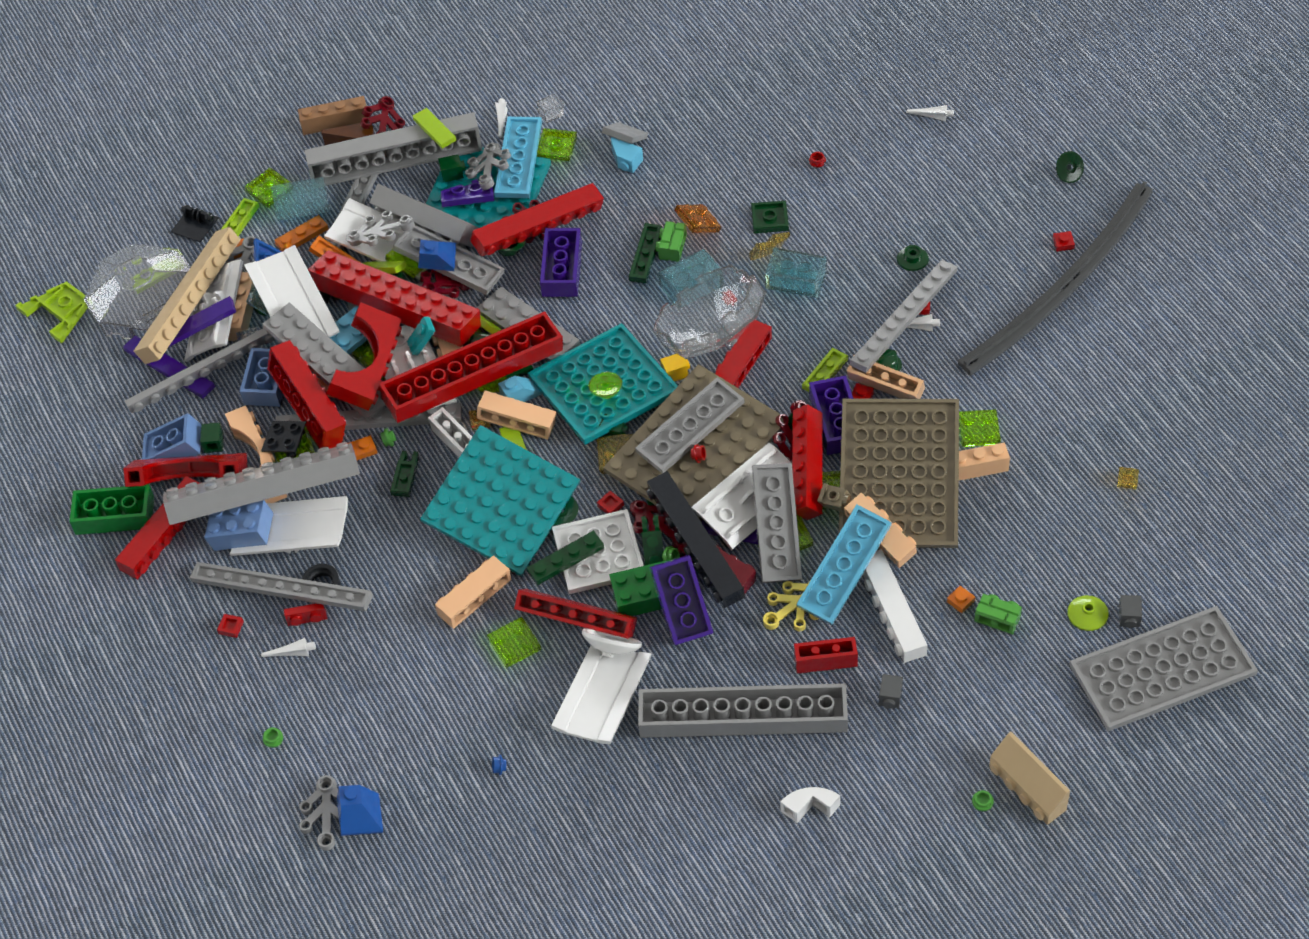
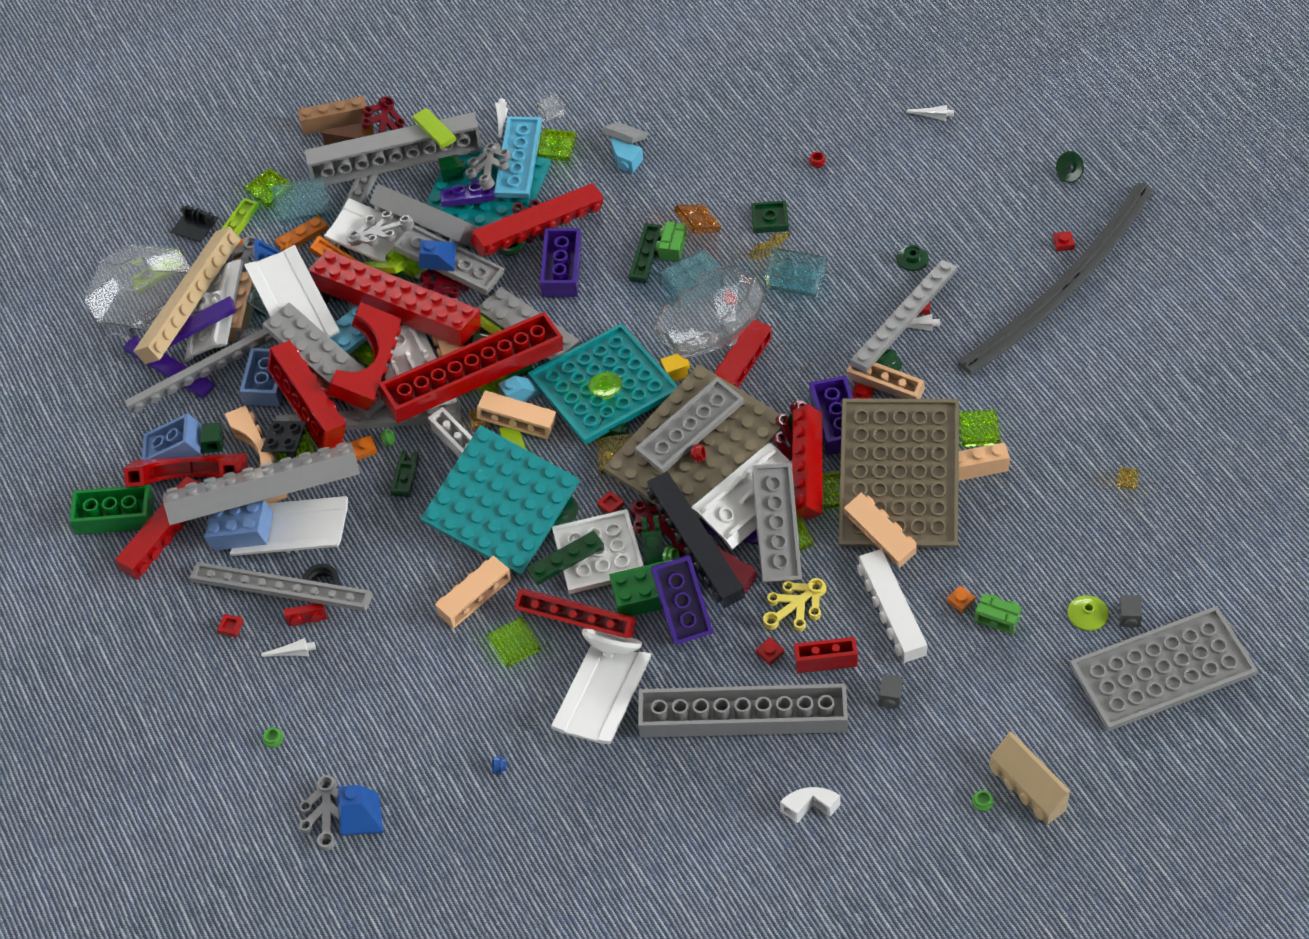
(61, 301): lime wing -> none
(420, 335): teal plate -> none
(770, 651): none -> red plate
(827, 367): lime tile -> none
(834, 497): dark tan brick -> none
(844, 564): medium azure plate -> none

